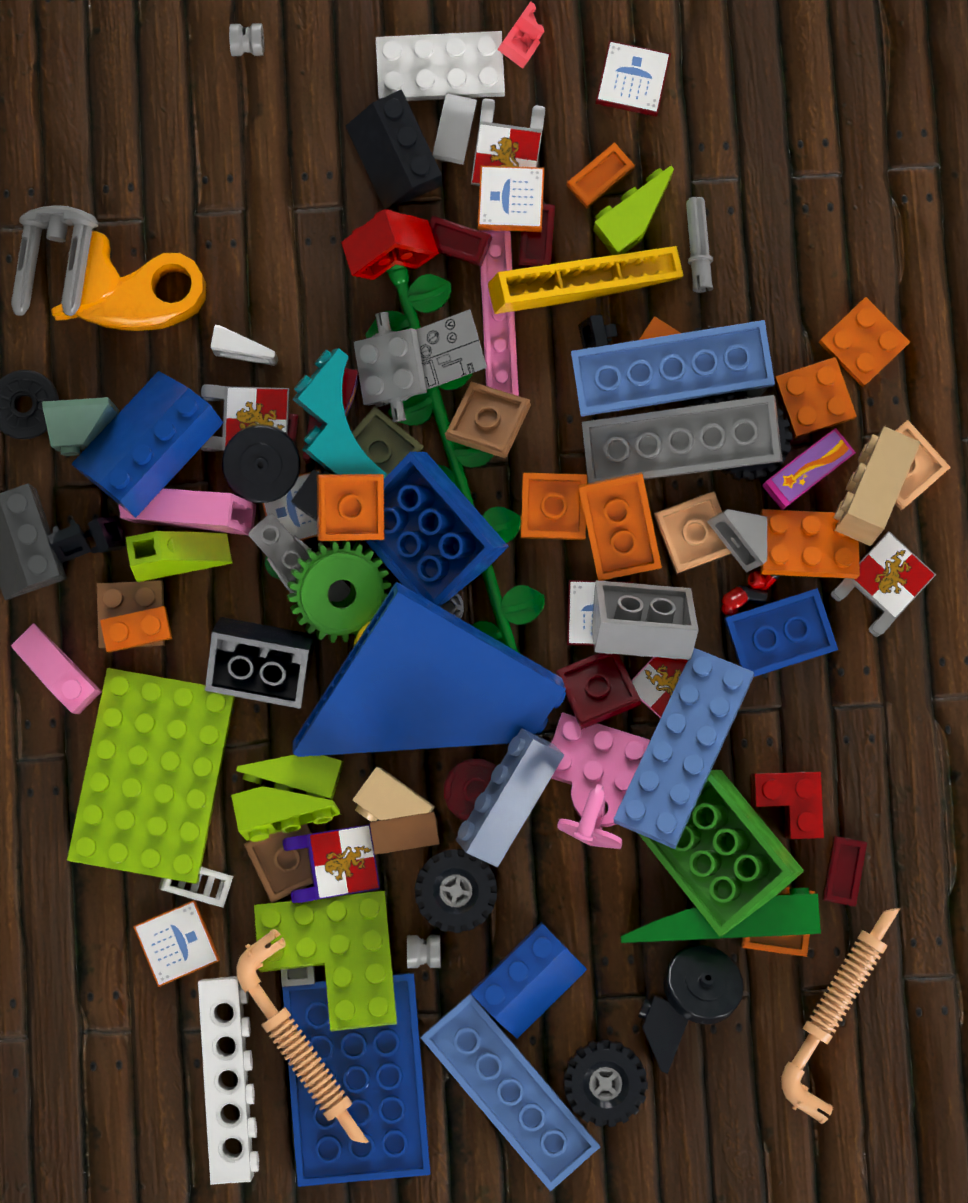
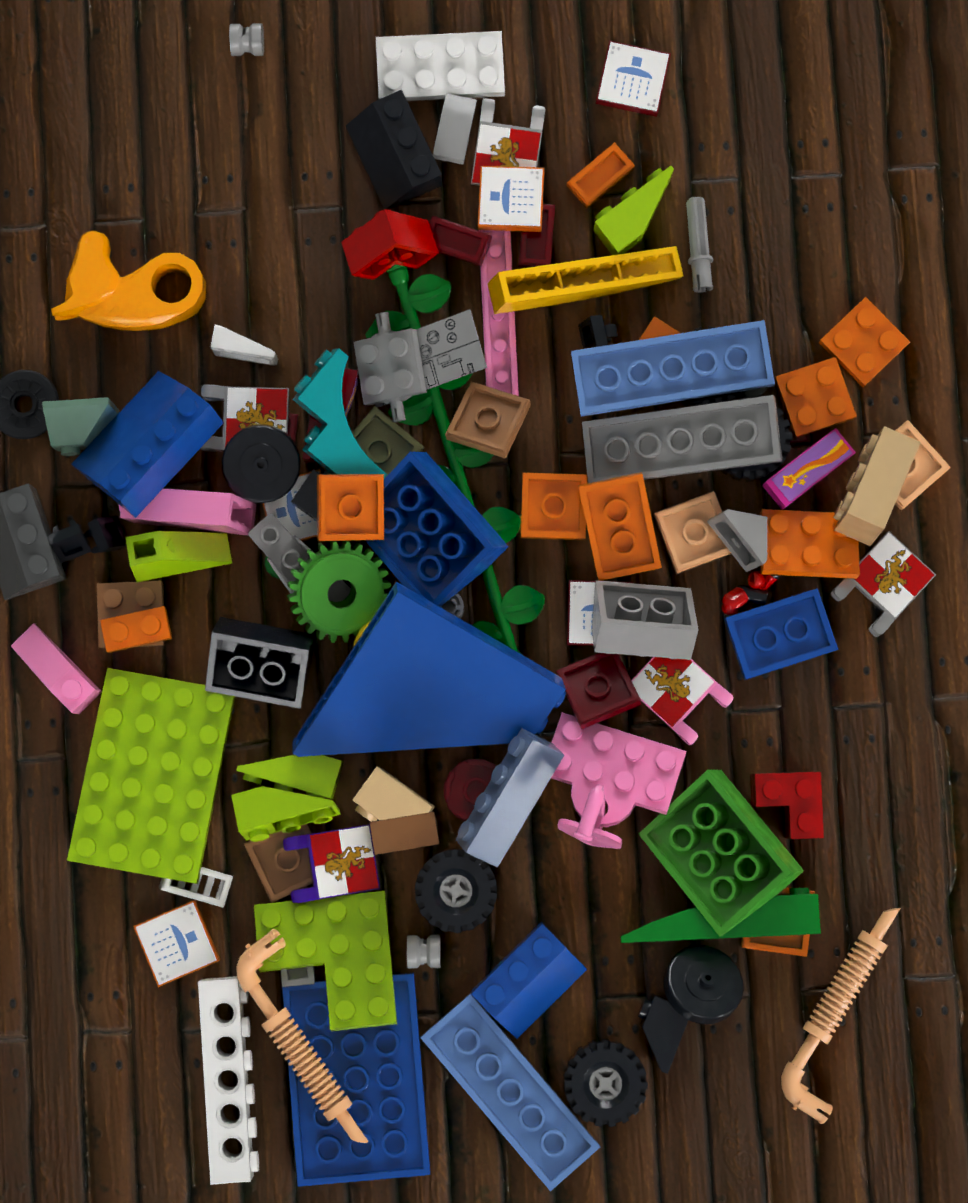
(56, 220): light grey piece -> none
(523, 37): coral slope -> none
(684, 748): medium blue plate -> none
(844, 871): dark red tile -> none

